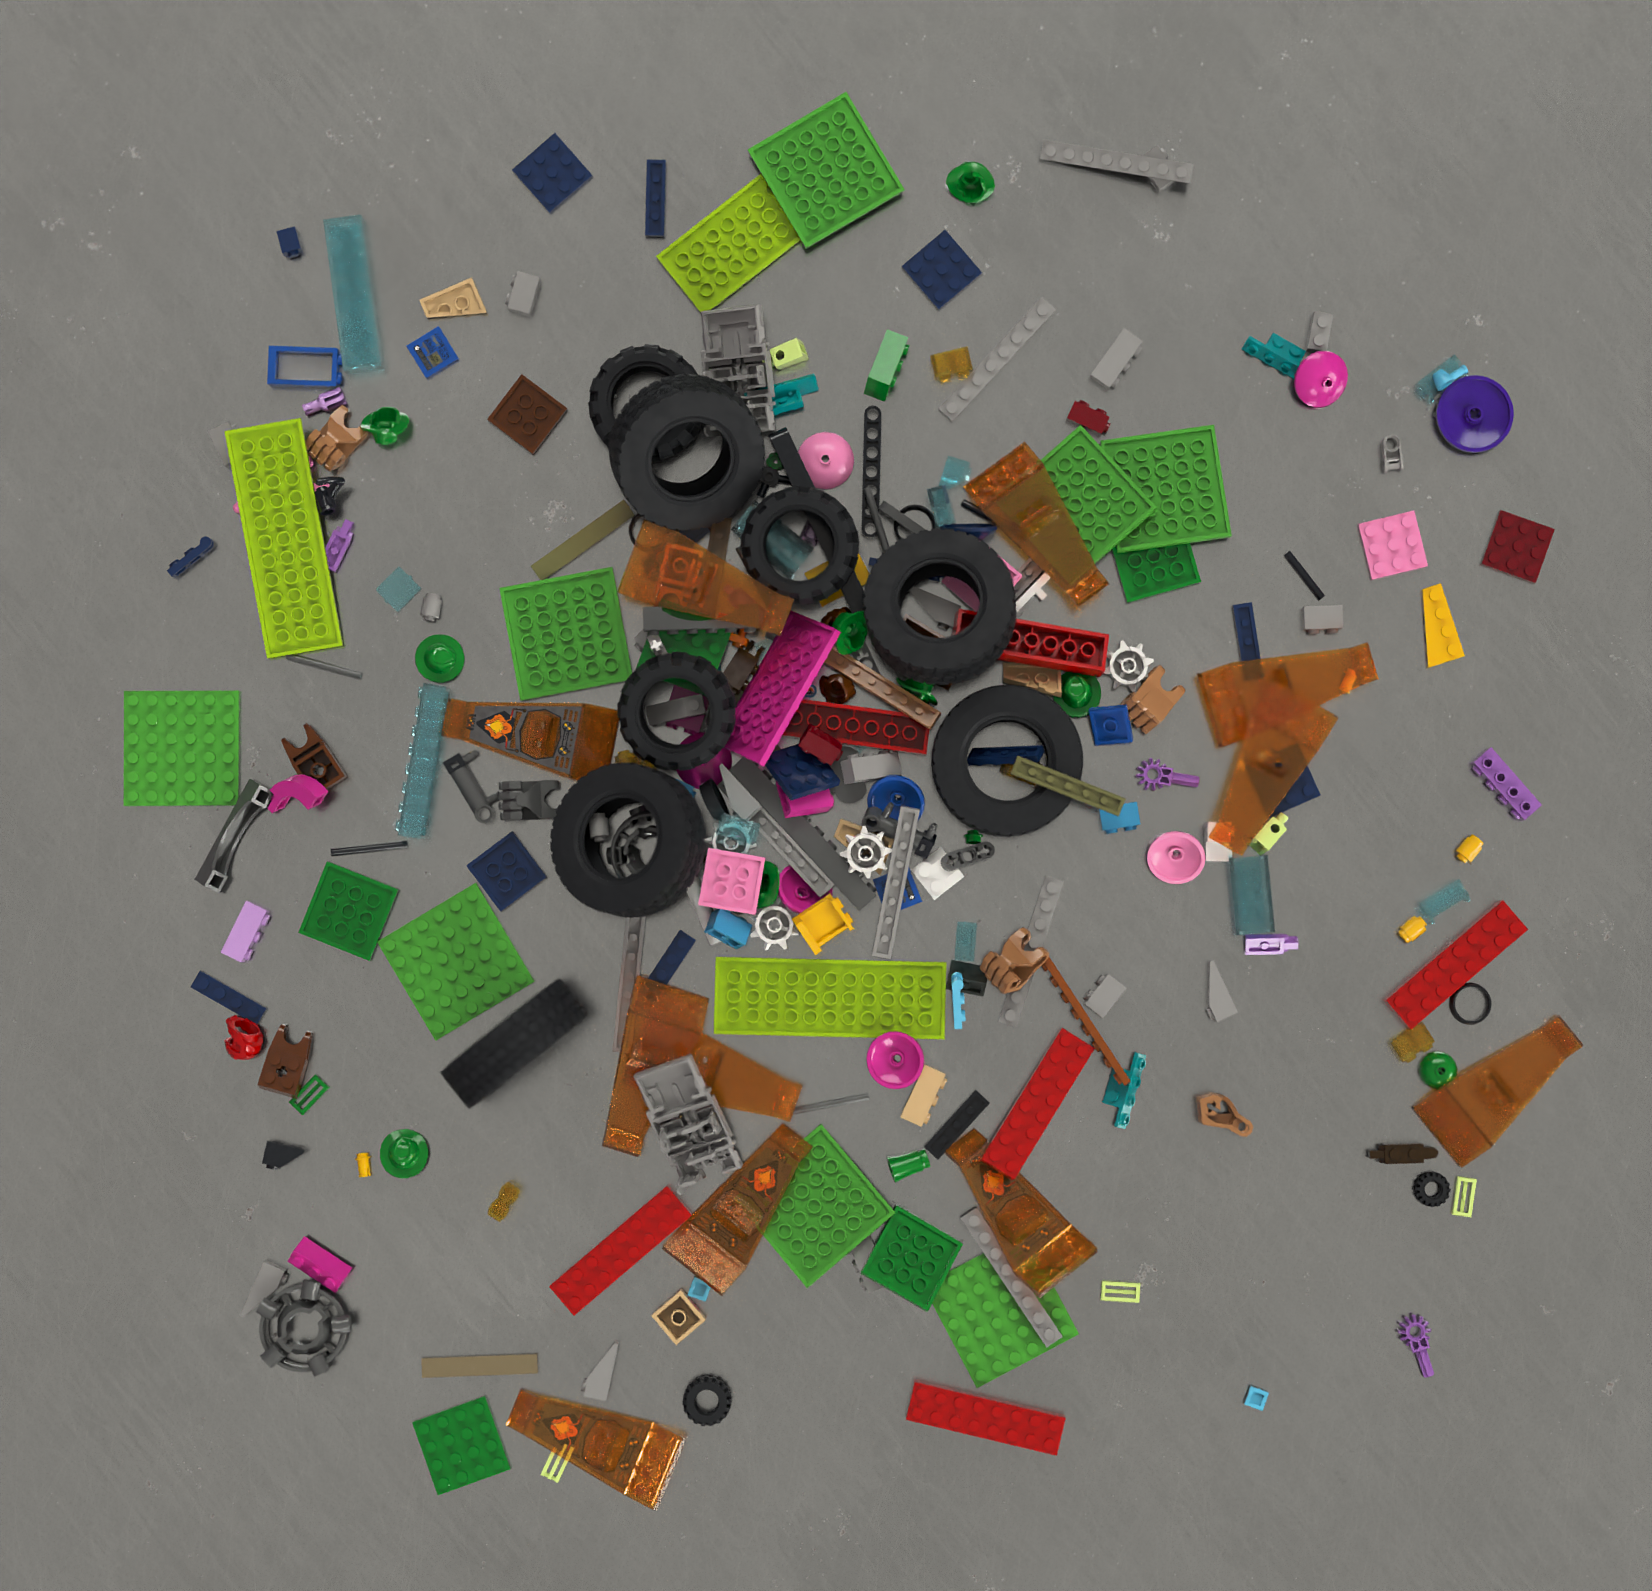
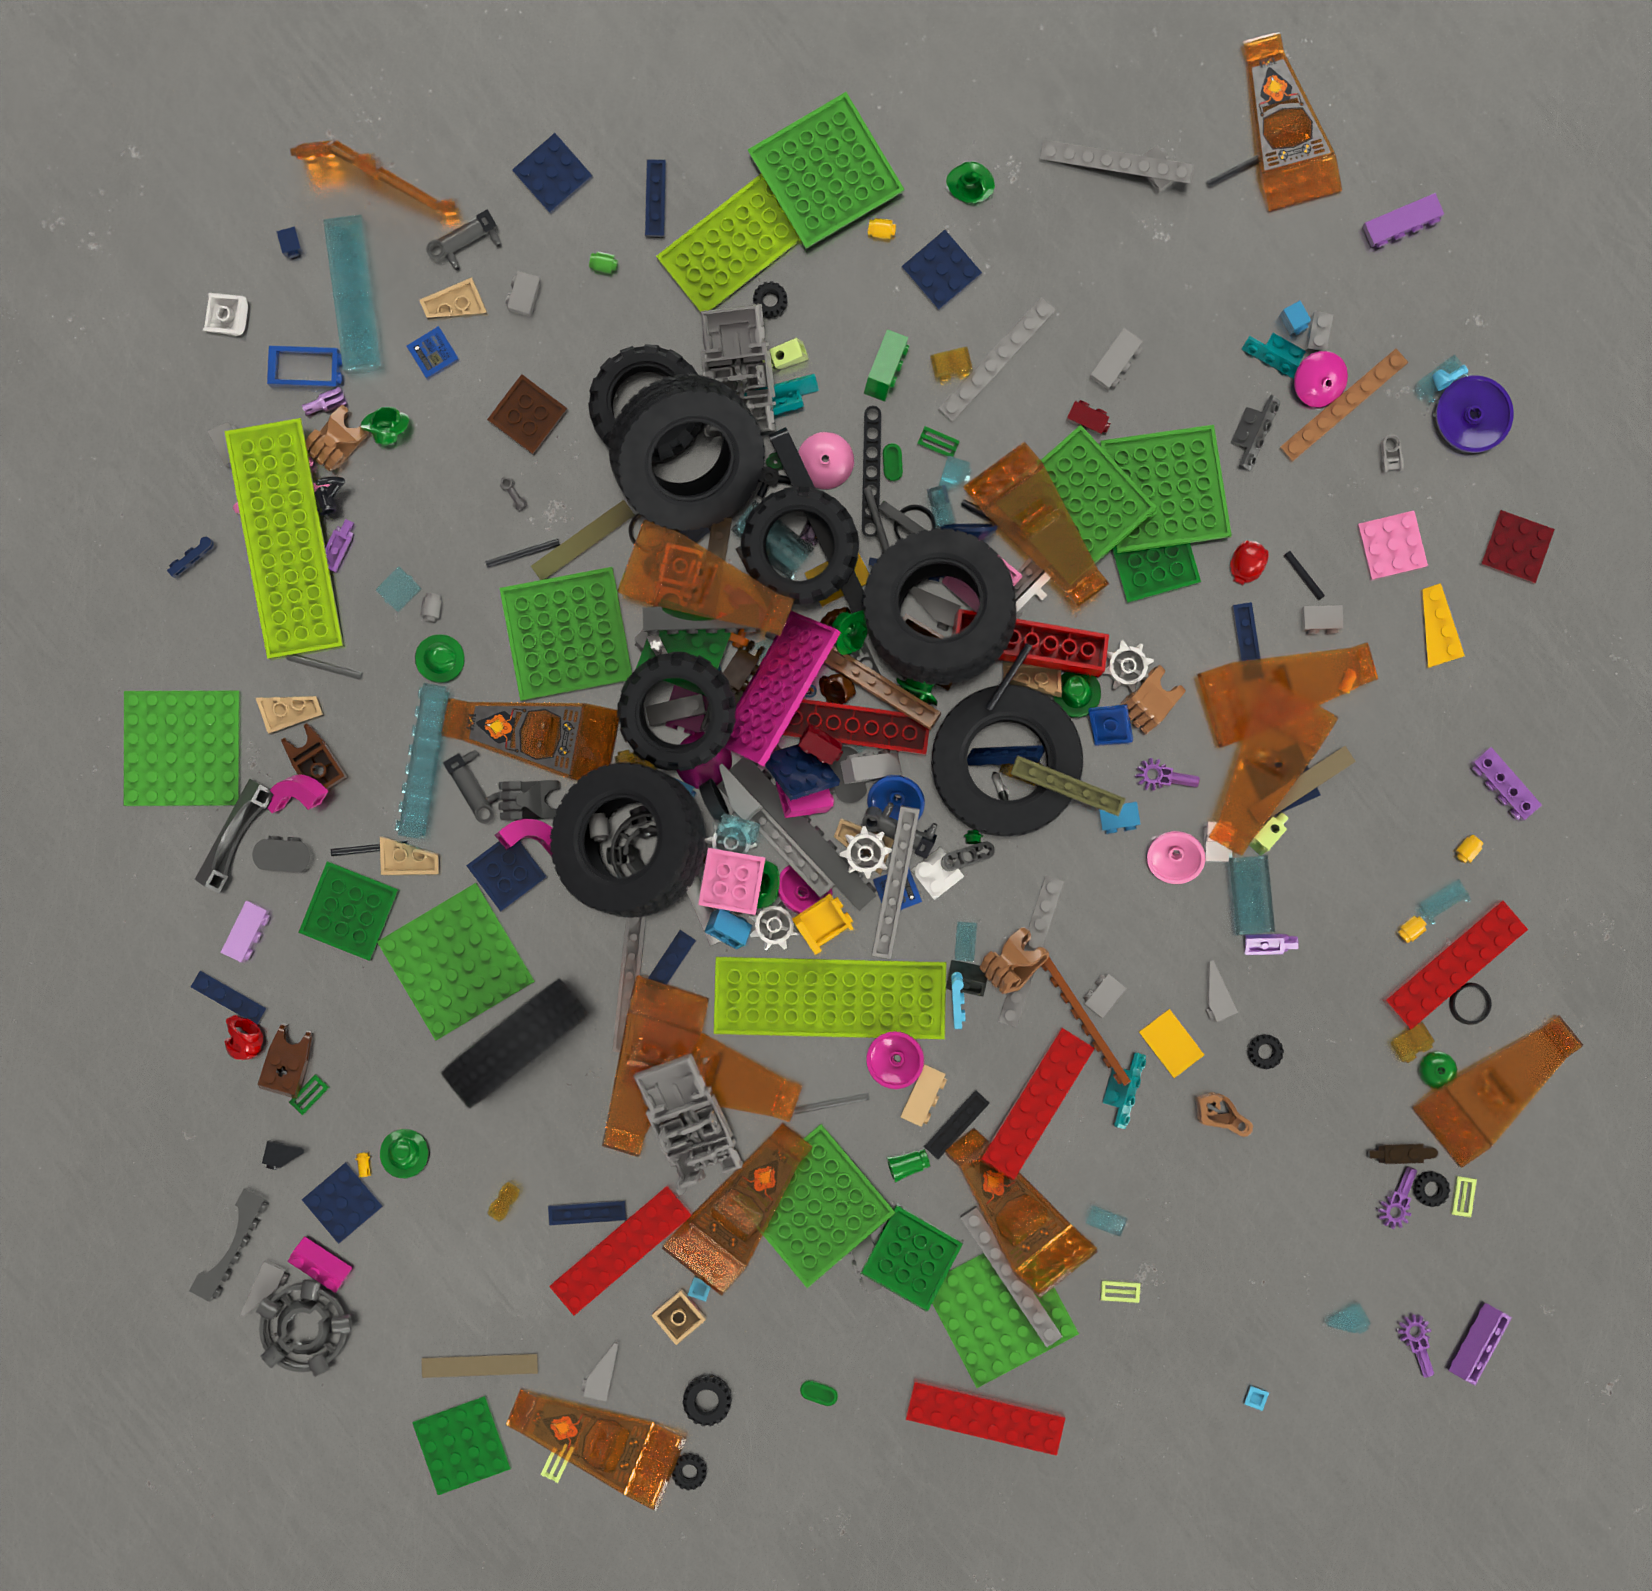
(226, 314): none -> white slope
(249, 1206): none -> dark grey arch
(282, 855): none -> dark grey brick
(287, 711): none -> tan wing
(342, 1202): none -> dark blue plate
(371, 165): none -> clear orange wing
(405, 859): none -> tan wing
(462, 236): none -> dark grey piece
(507, 484): none -> flat silver bar
(522, 553): none -> black bar
(525, 829): none -> dark pink arch
(587, 1212): none -> dark blue plate
(603, 262): none -> bright green brick
(689, 1483): none -> black tyre
(773, 288): none -> black tyre
(819, 1393): none -> green tile
(881, 228): none -> yellow brick
(892, 462): none -> green tile
(941, 435): none -> green tile
(1002, 790): none -> white piece
(1008, 677): none -> black bar
(1105, 1220): none -> clear light blue slope
(1171, 1043): none -> yellow tile
(1233, 171): none -> black bar
(1248, 561): none -> red helmet
(1254, 429): none -> dark grey bracket
(1265, 1063): none -> black tyre
(1294, 162): none -> clear orange wing
(1295, 318): none -> dark azure brick
(1316, 776): none -> dark tan tile
(1344, 405): none -> medium nougat plate
(1350, 1319): none -> clear light blue slope
(1400, 1200): none -> medium lavender gear
(1402, 220): none -> medium lavender brick
(1480, 1344): none -> medium lavender brick

